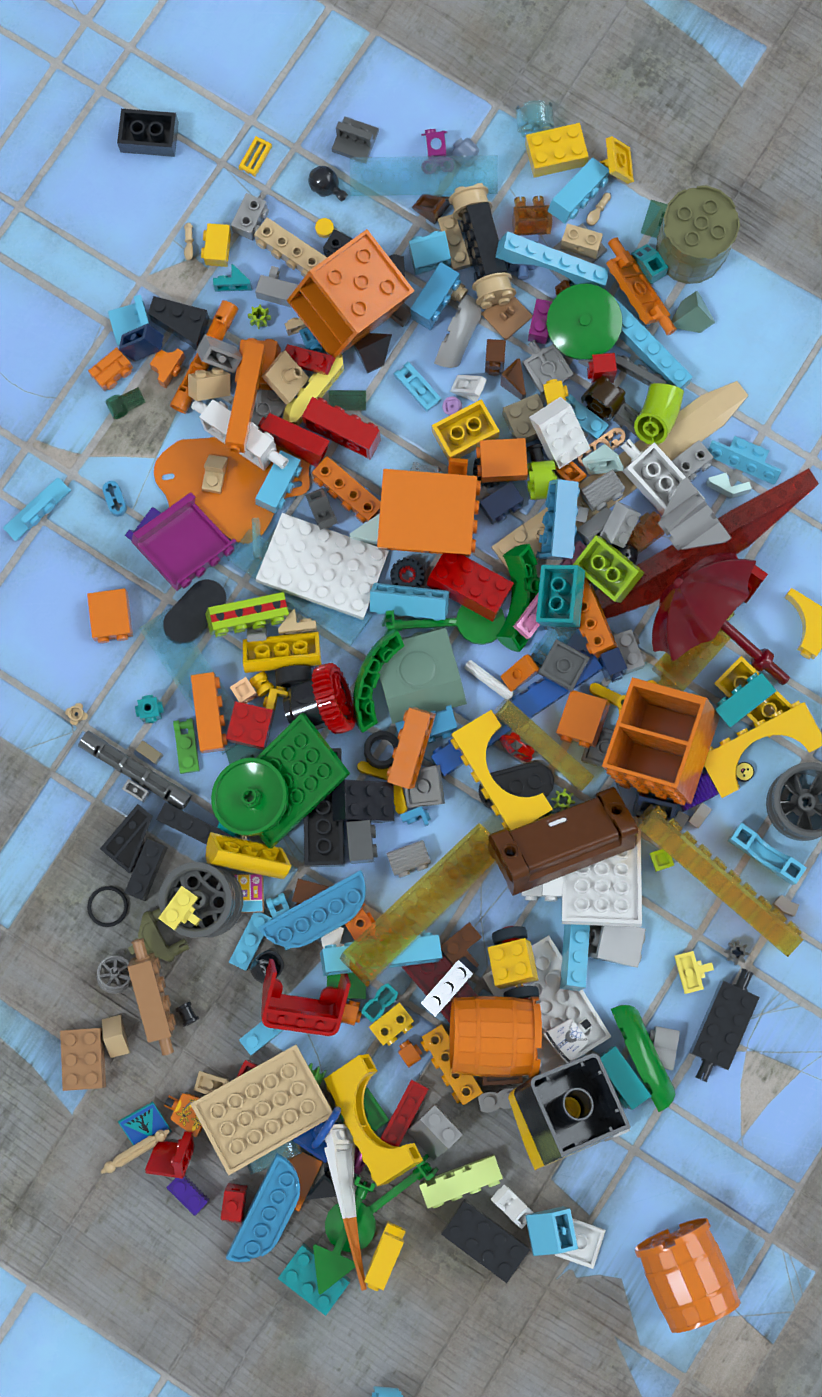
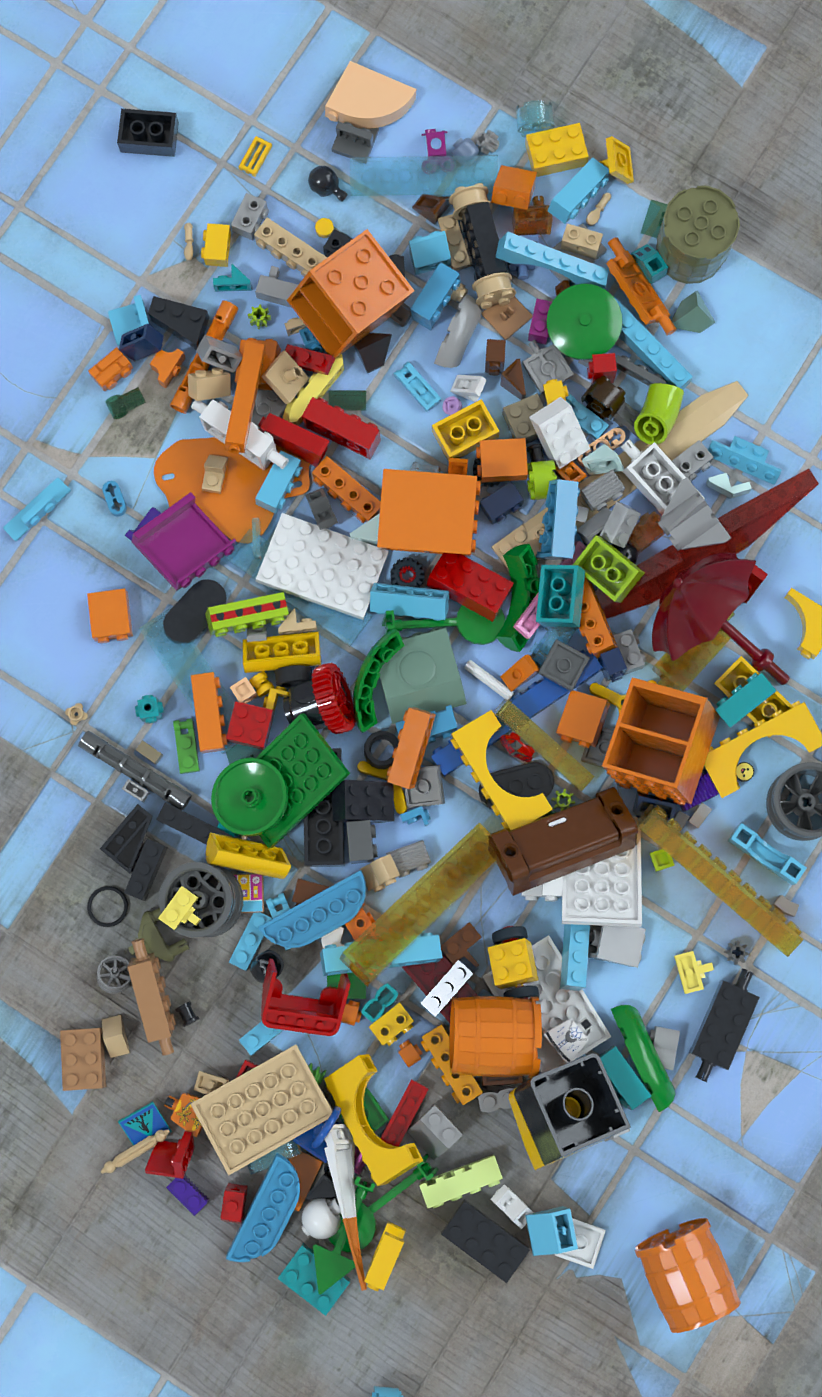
(321, 1218): none -> white brick
(368, 98): none -> light nougat brick
(379, 873): none -> tan brick
(487, 142): none -> light grey gear
(514, 187): none -> orange brick

